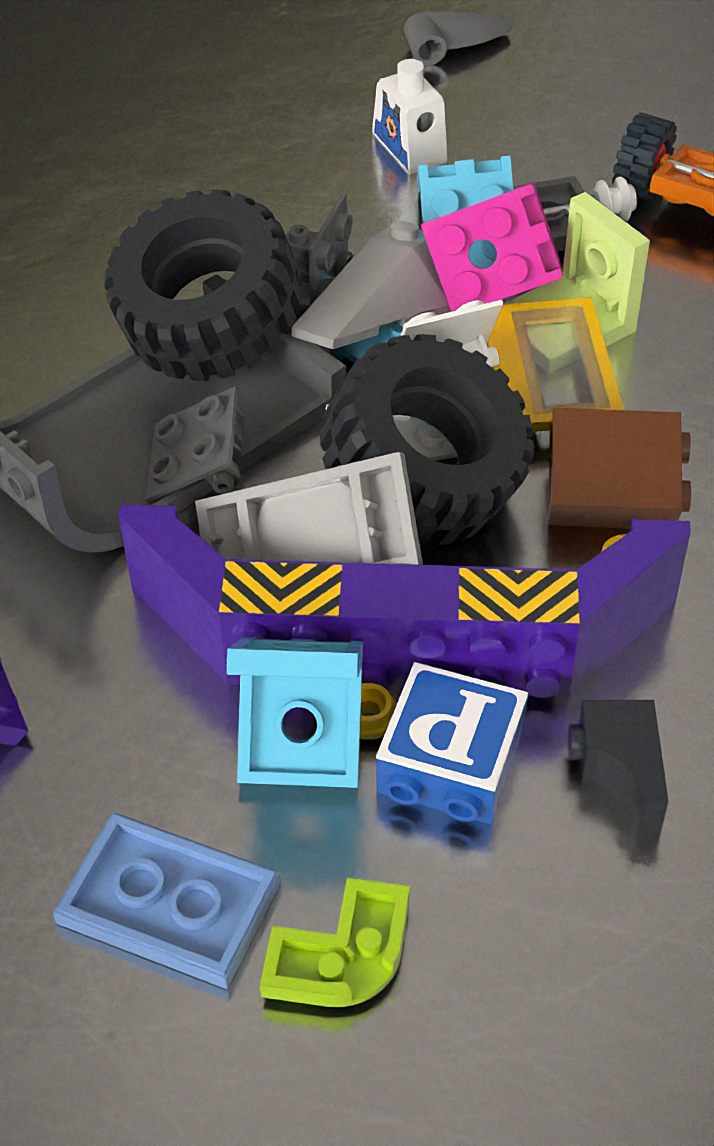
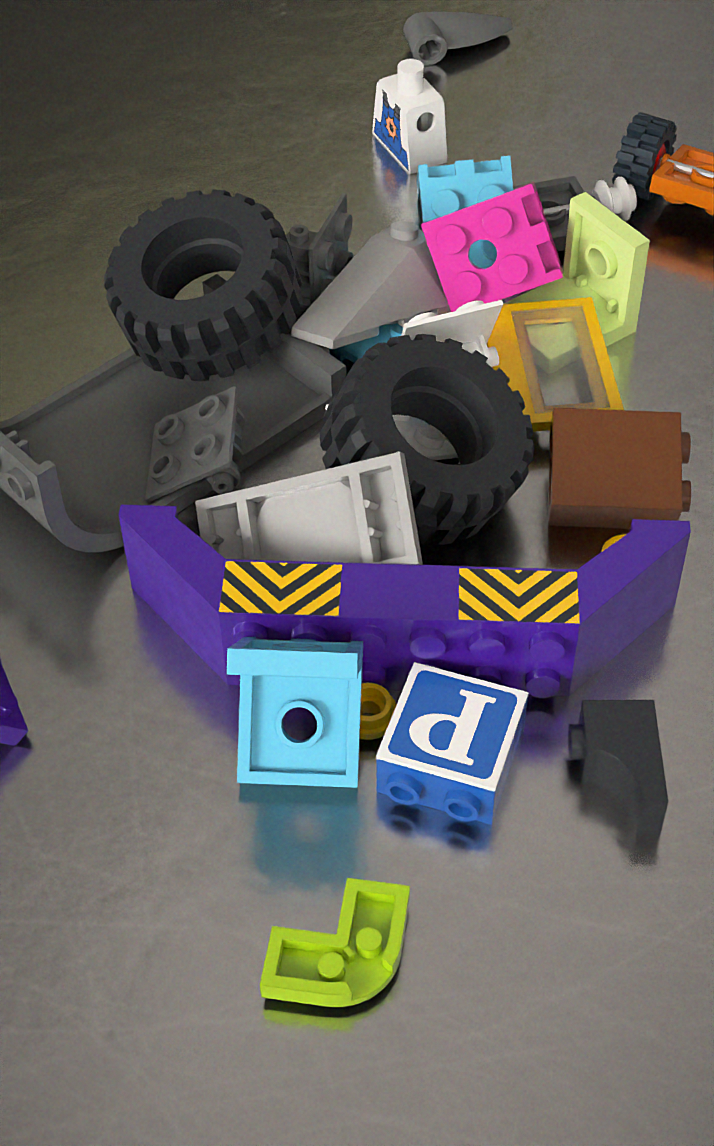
(168, 899): medium blue tile -> none

